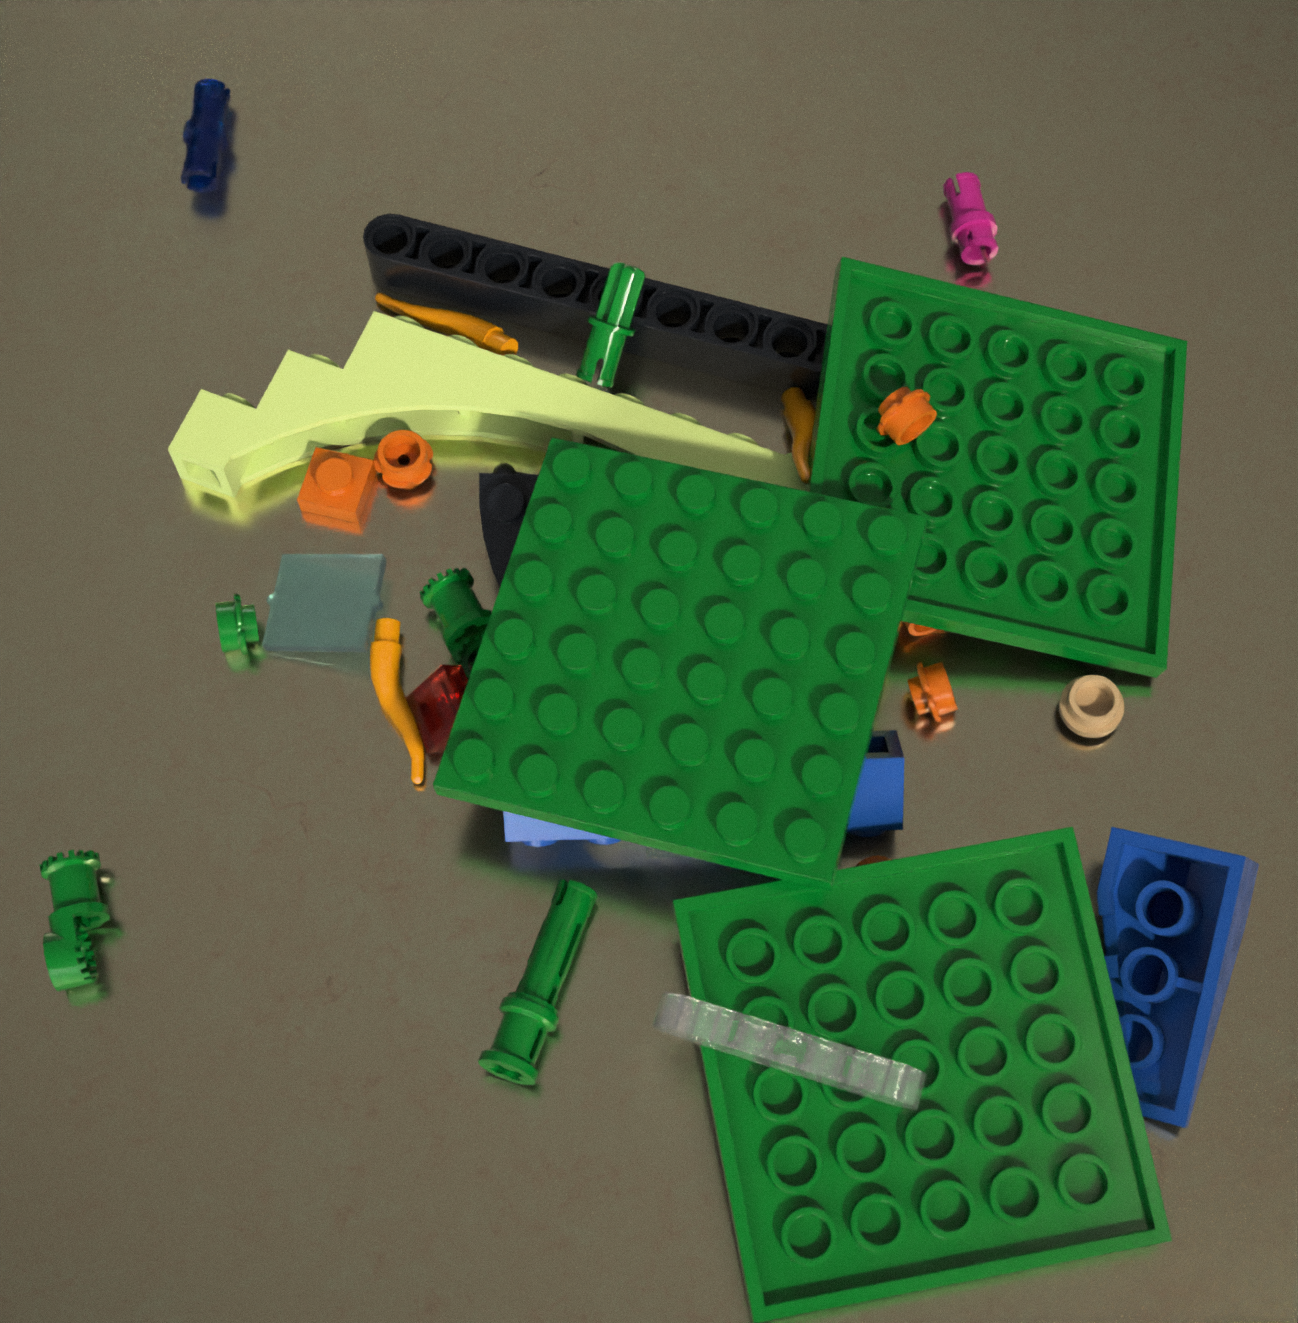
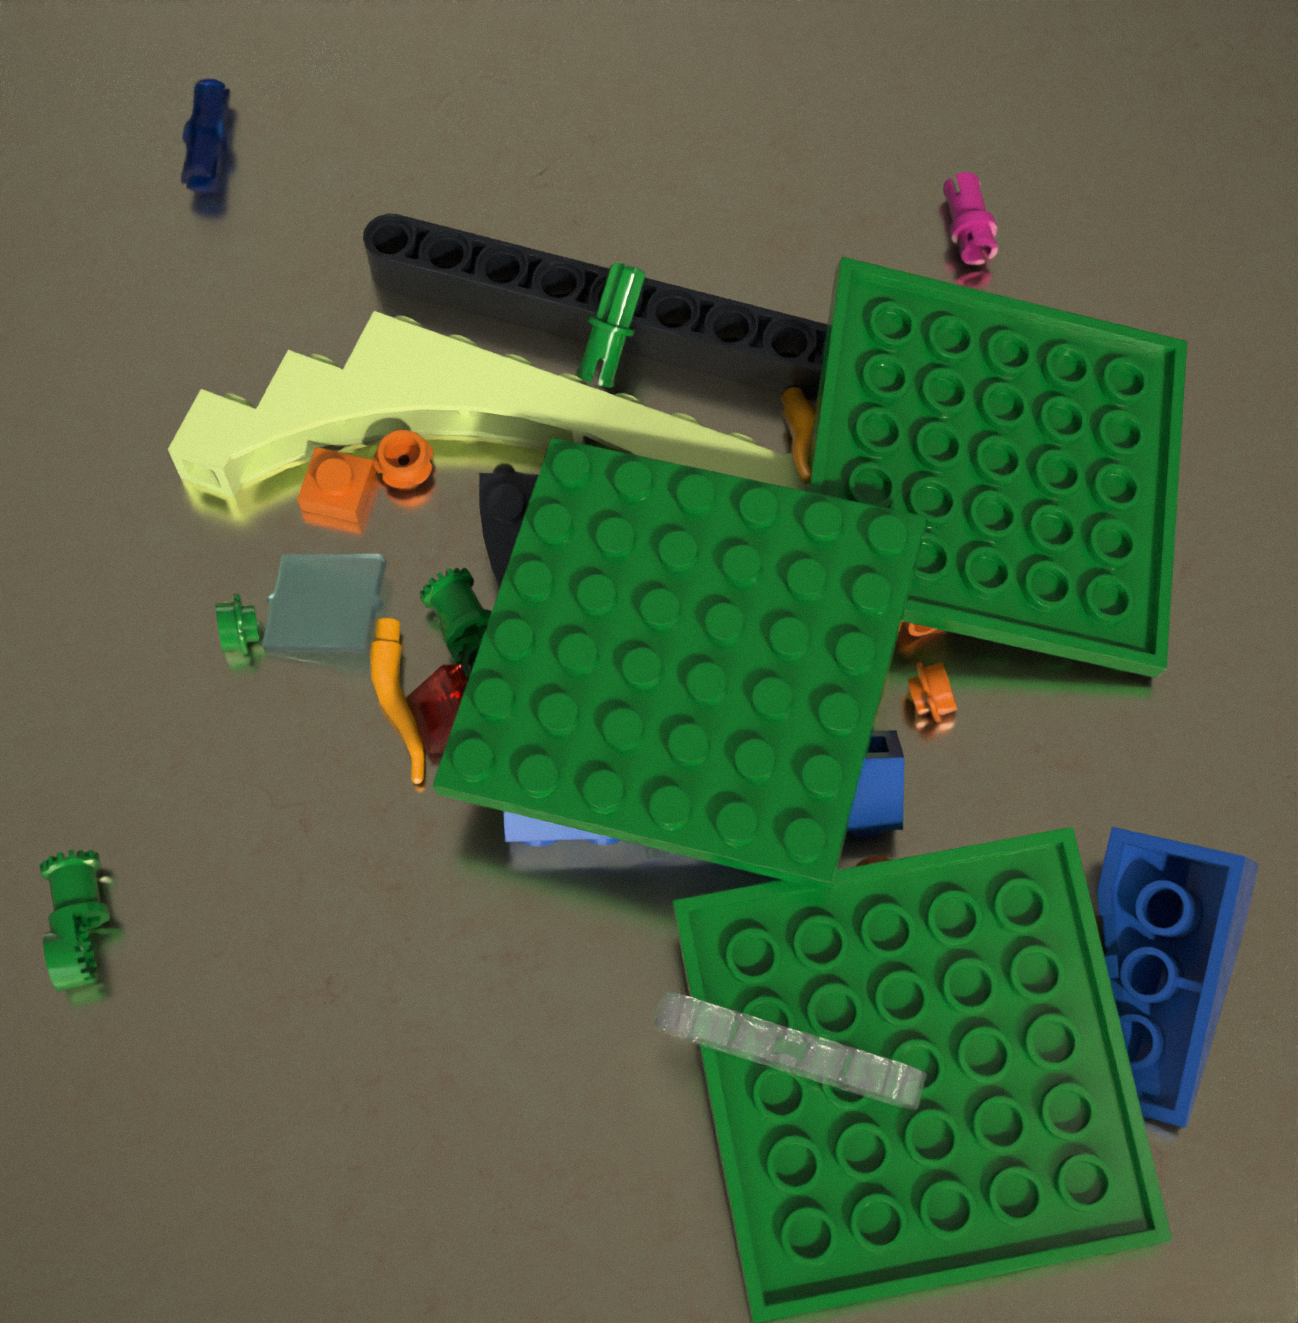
(449, 322): light orange animal -> none
(531, 1009): green pin -> none
(905, 415): orange plate -> none
(1091, 706): tan plate -> none

